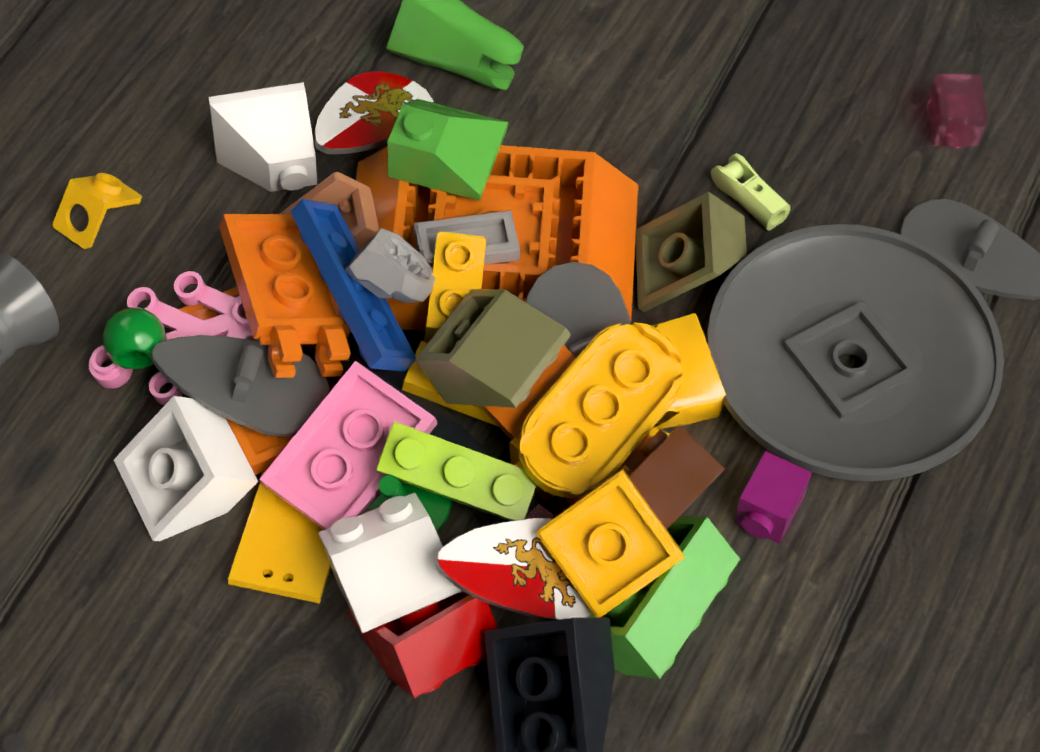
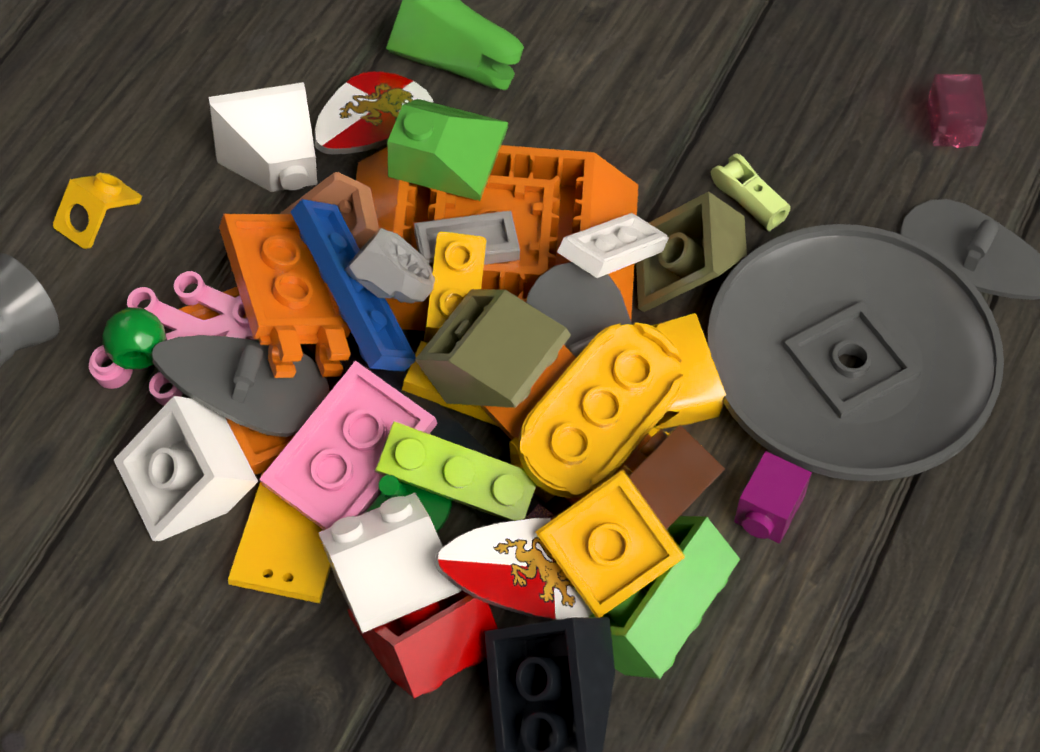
(613, 245): none -> white tile

